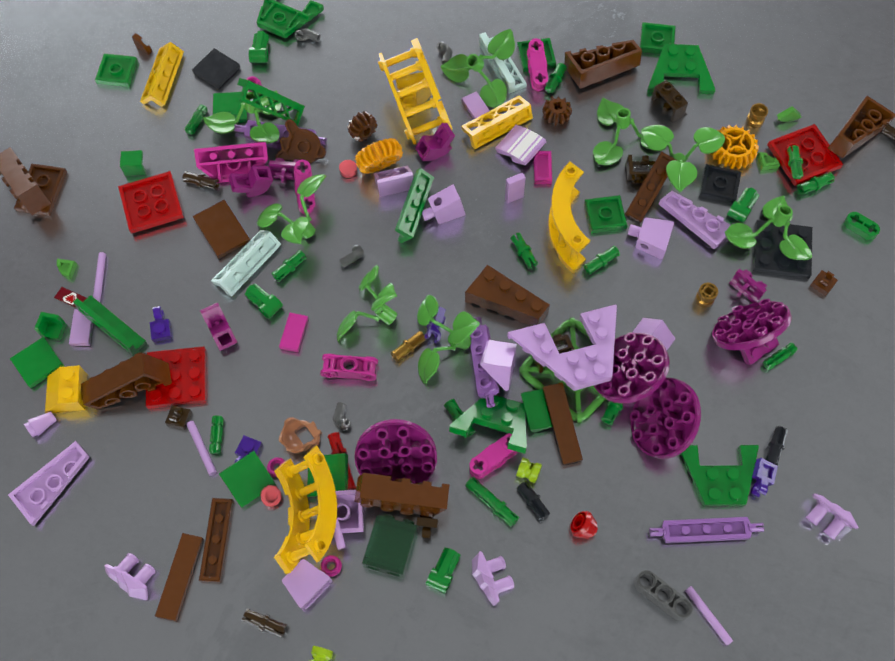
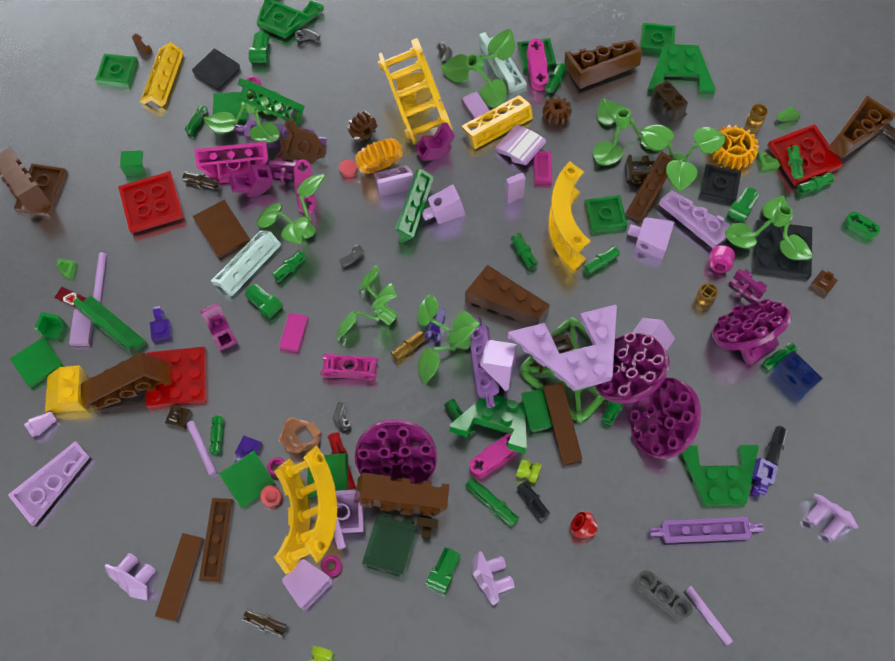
(721, 259): none -> dark pink head
(797, 374): none -> clear blue brick

